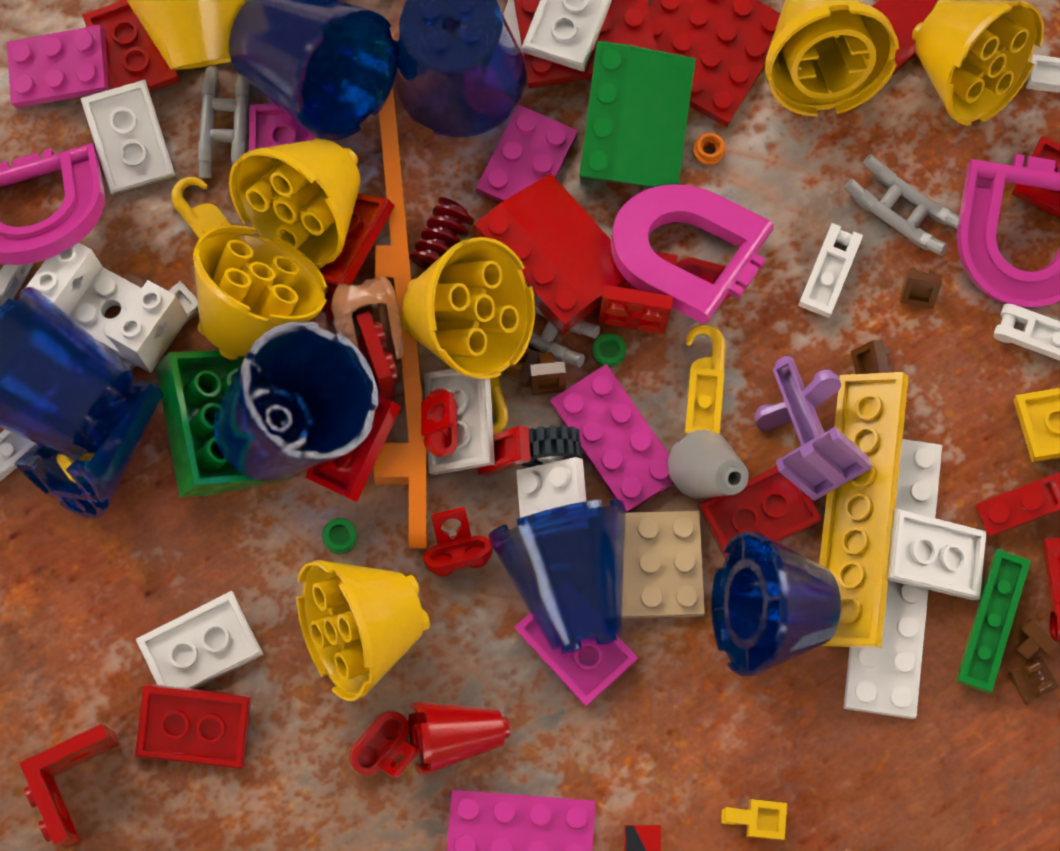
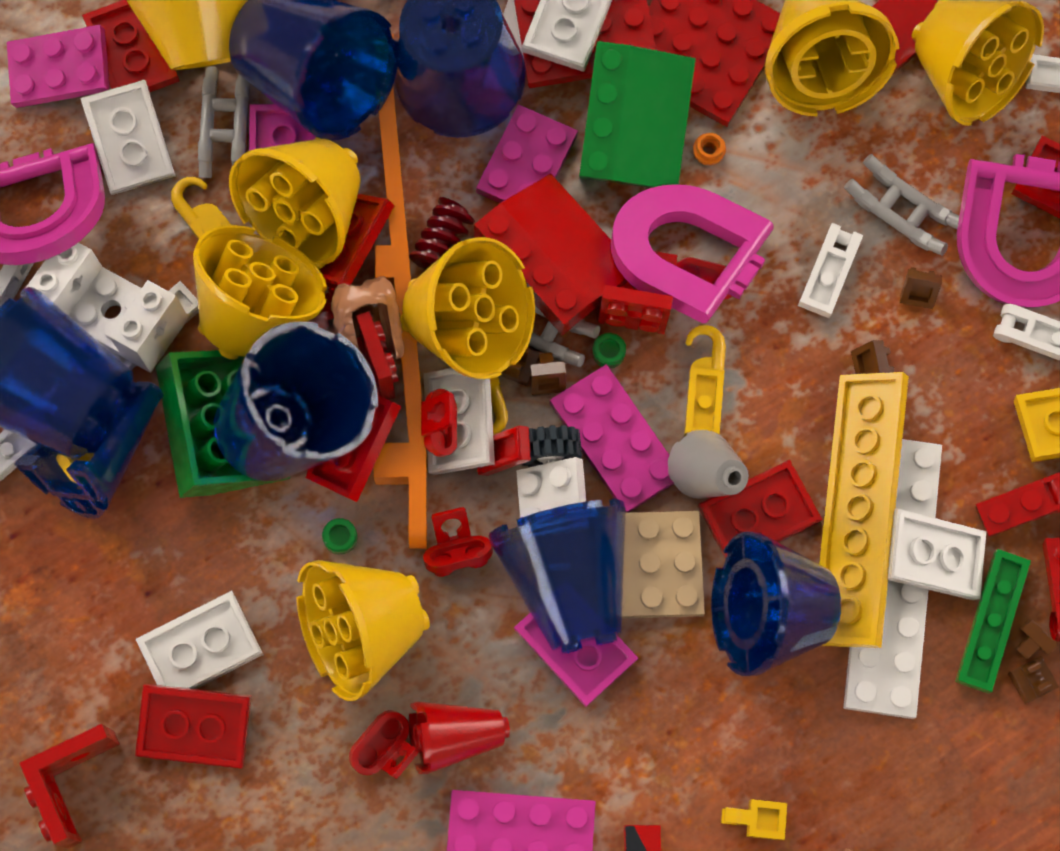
(823, 458): medium lavender piece -> none

